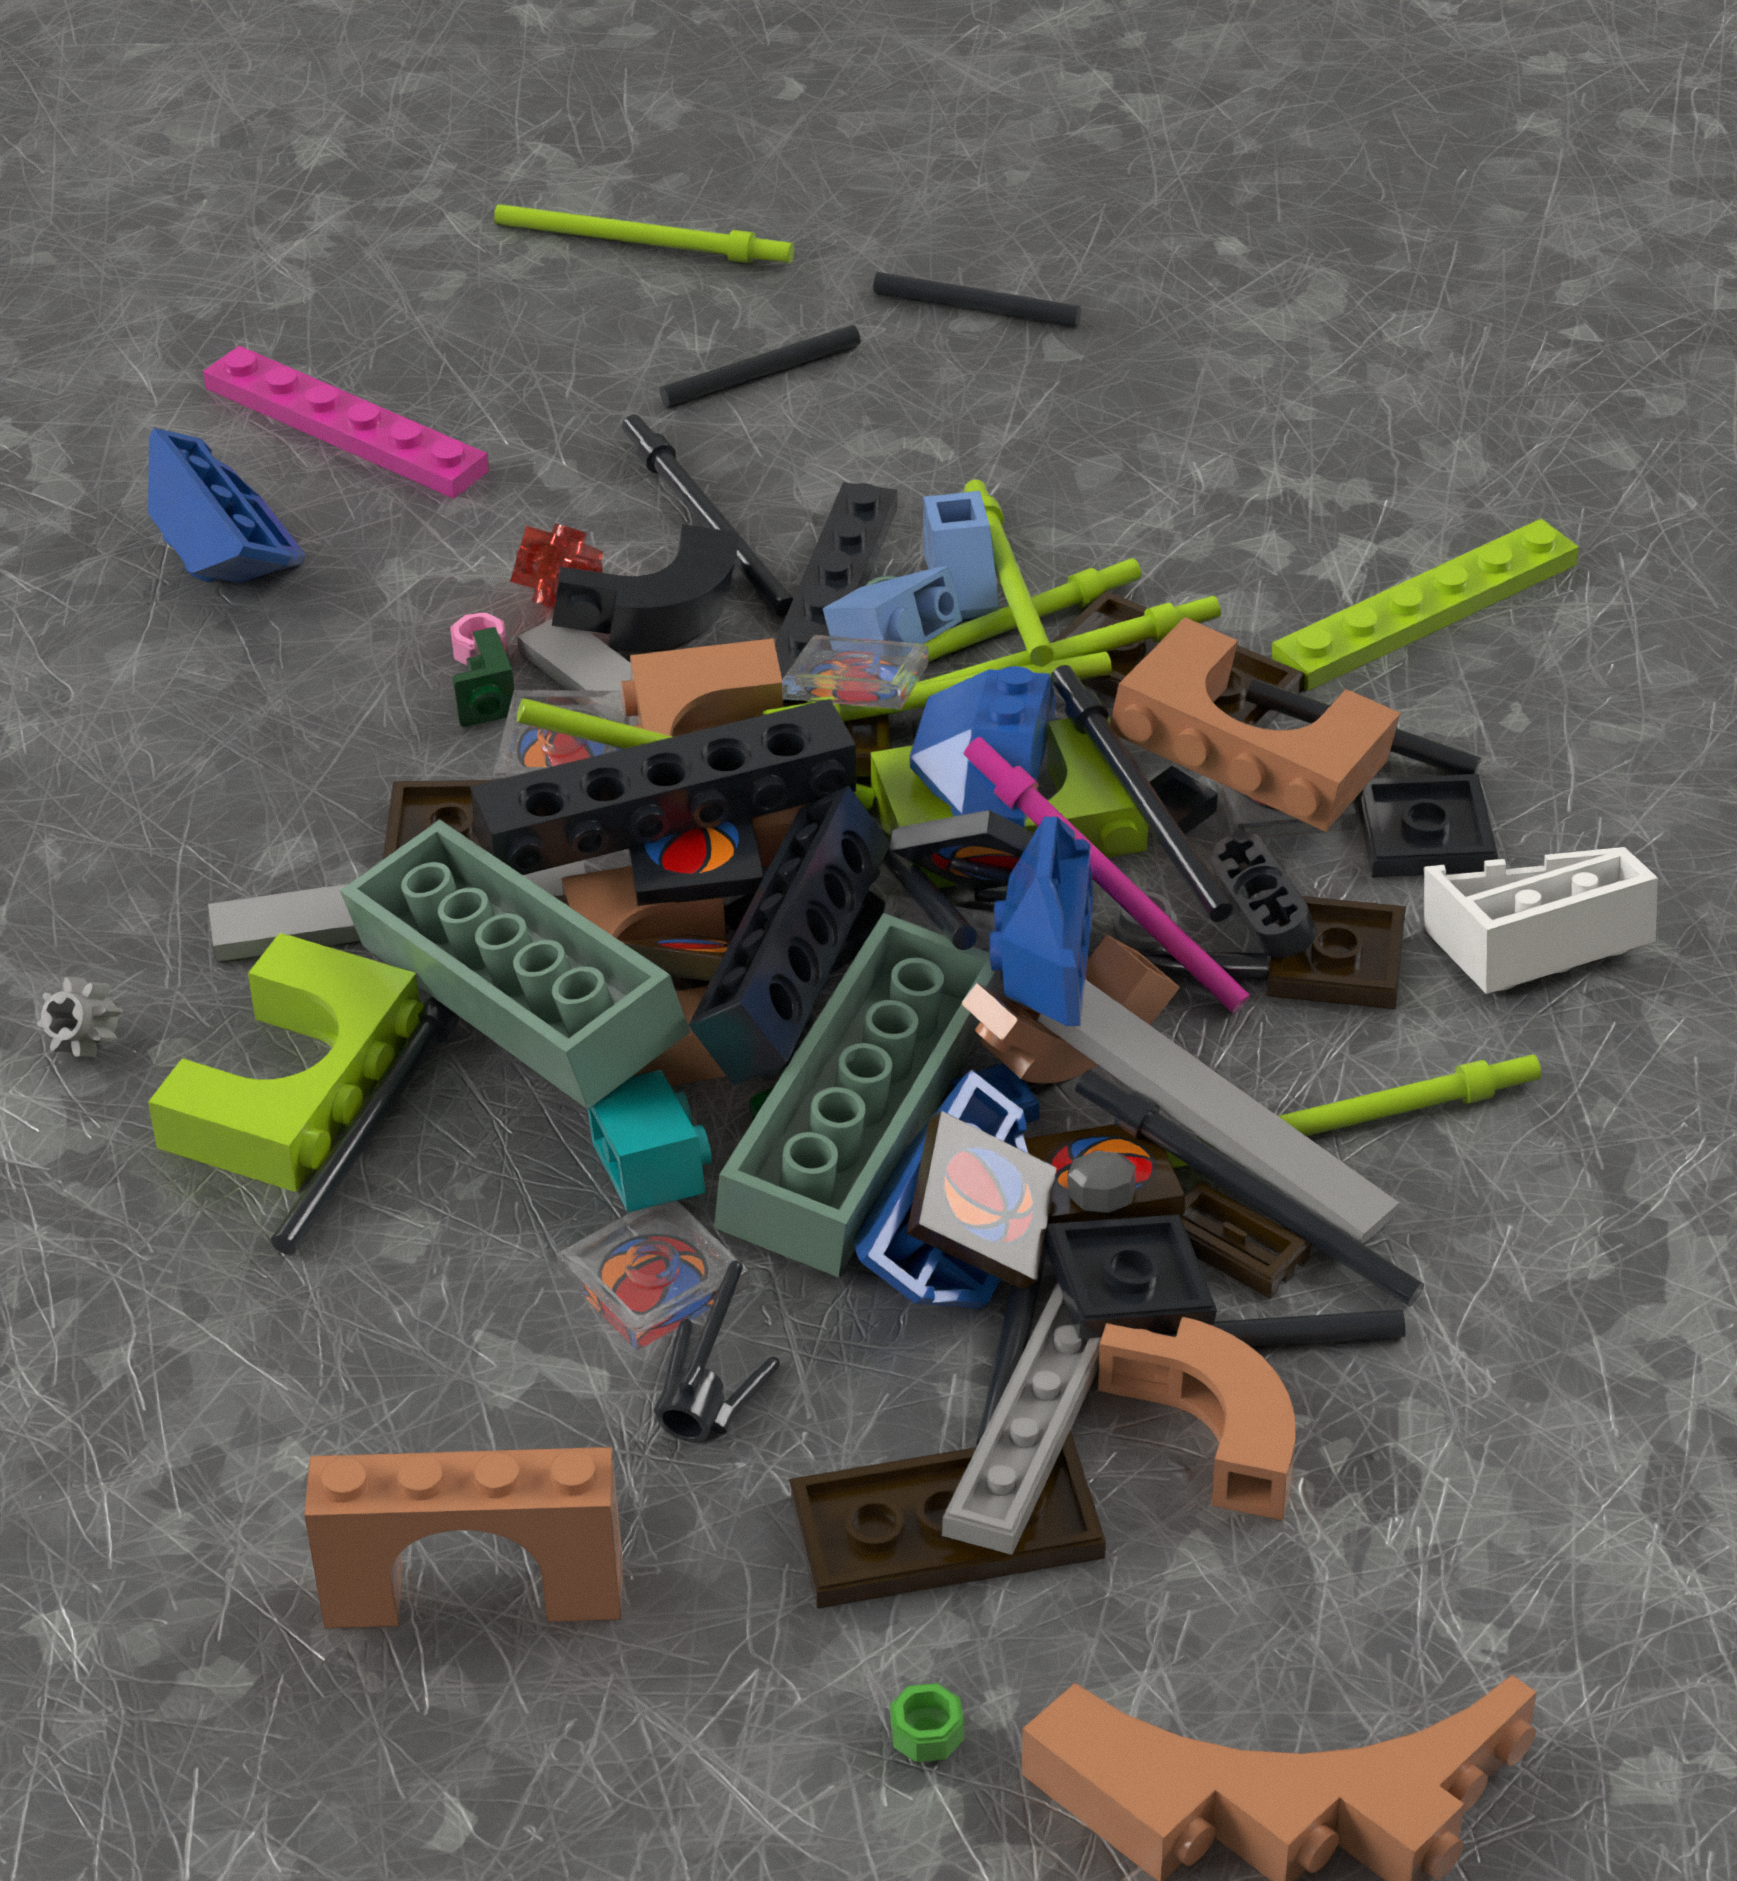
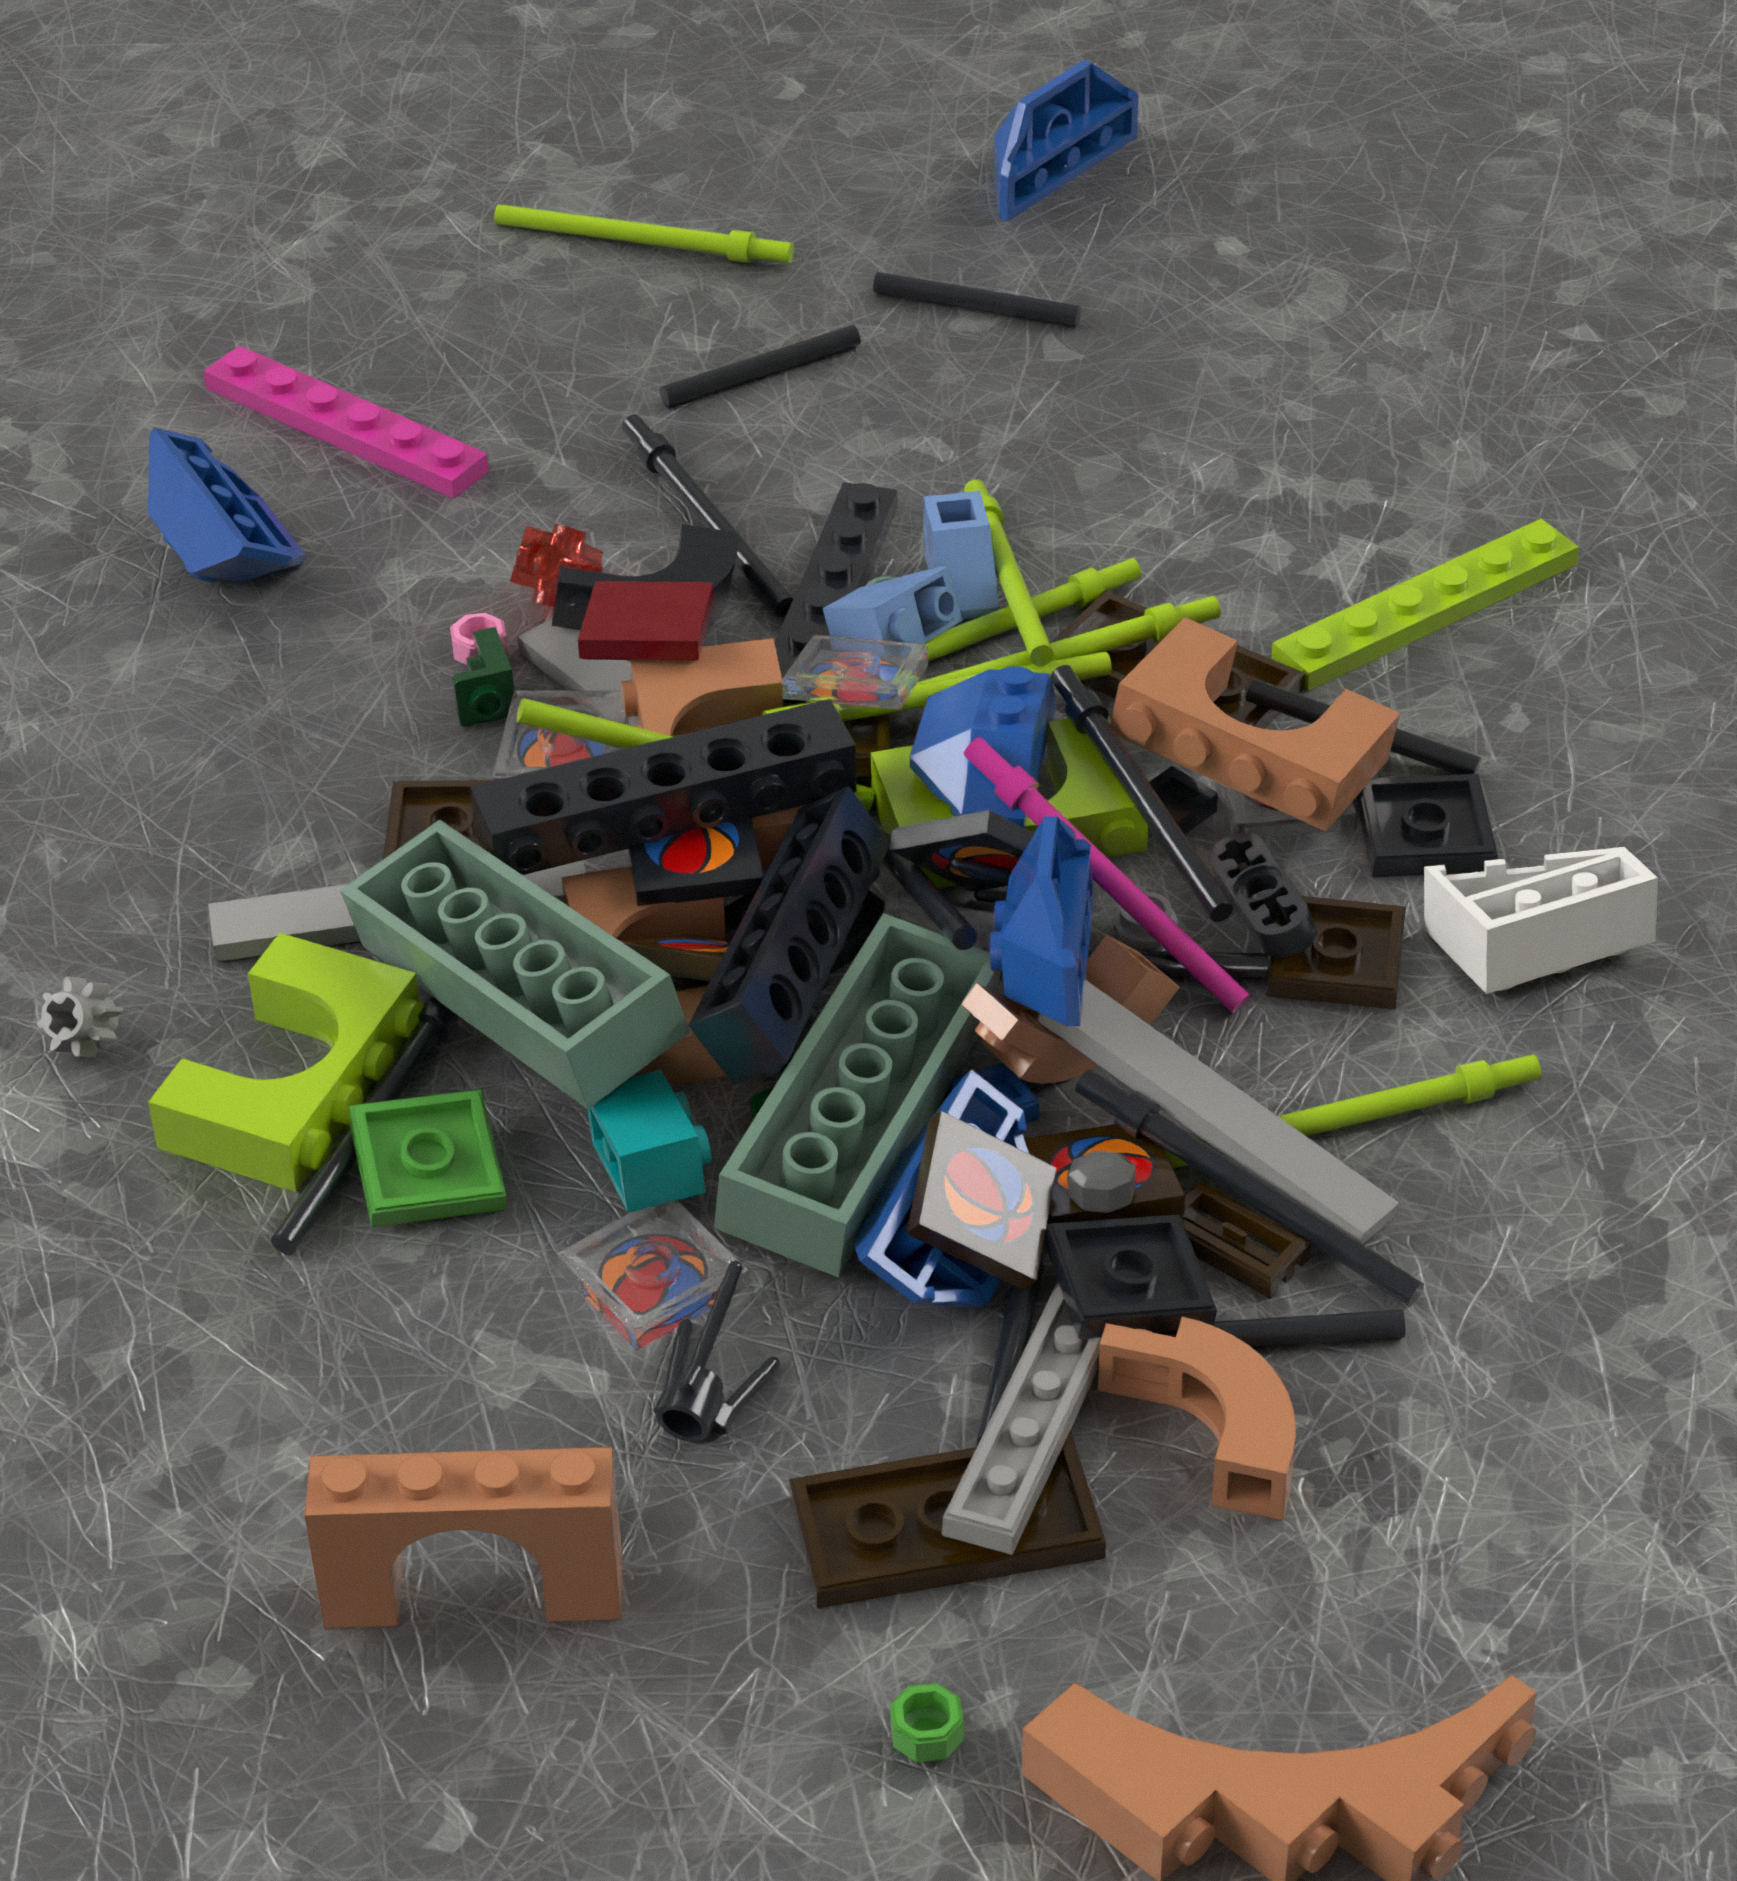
(426, 1158): none -> bright green tile
(646, 621): none -> dark red tile
(1060, 135): none -> blue wedge

